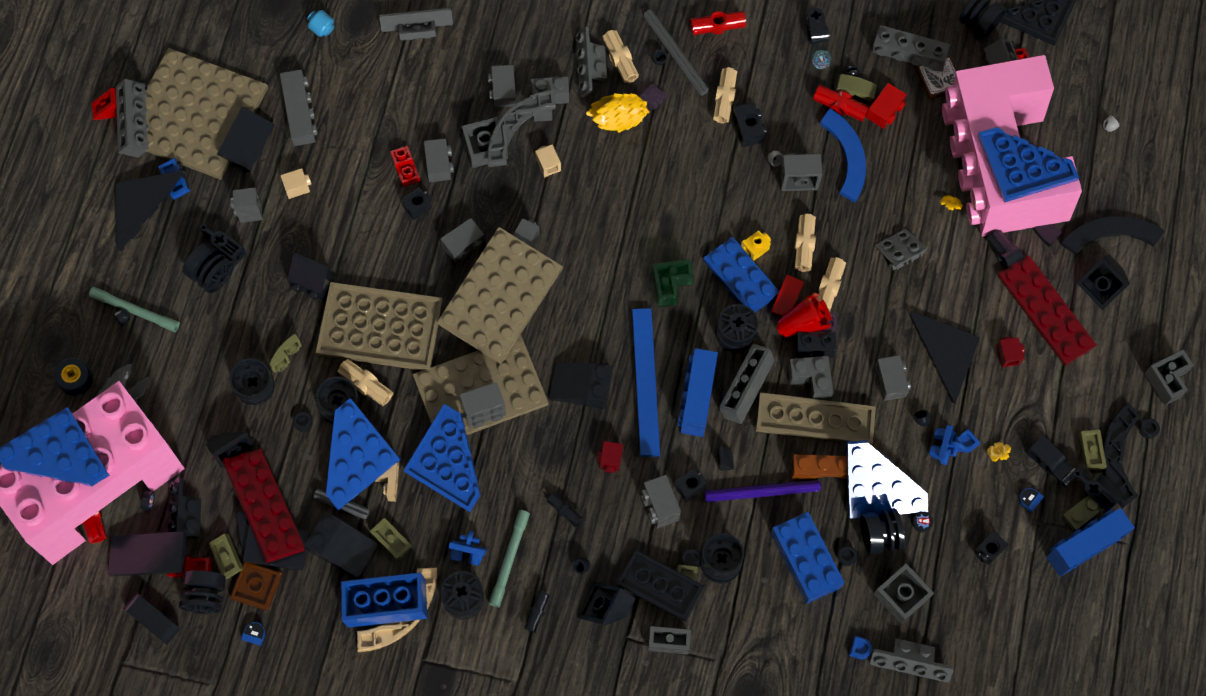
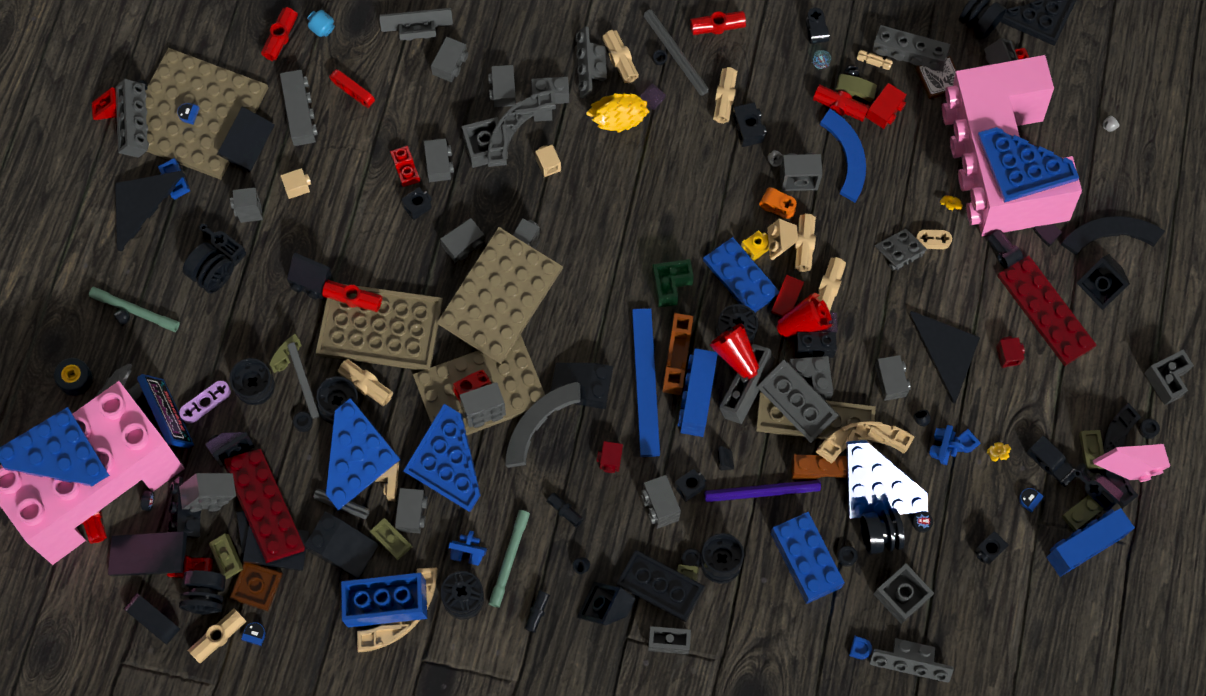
(165, 411): none -> tile
(188, 113): none -> tile
(206, 393): none -> lavender beam
(207, 491): none -> dark grey brick
(207, 645): none -> tan piece
(275, 42): none -> red piece
(303, 381): none -> dark grey tile
(341, 292): none -> red piece
(351, 88): none -> red beam
(410, 510): none -> dark grey brick
(449, 59): none -> dark grey brick
(471, 382): none -> red leg
(535, 417): none -> dark grey tile
(677, 354): none -> dark orange arch
(737, 351): none -> red cone
(777, 203): none -> orange piece
(781, 237): none -> tan slope
(798, 401): none -> dark grey plate
(866, 430): none -> tan tile
(874, 59): none -> tan axle
(934, 238): none -> tan beam
(1135, 461): none -> bright pink slope

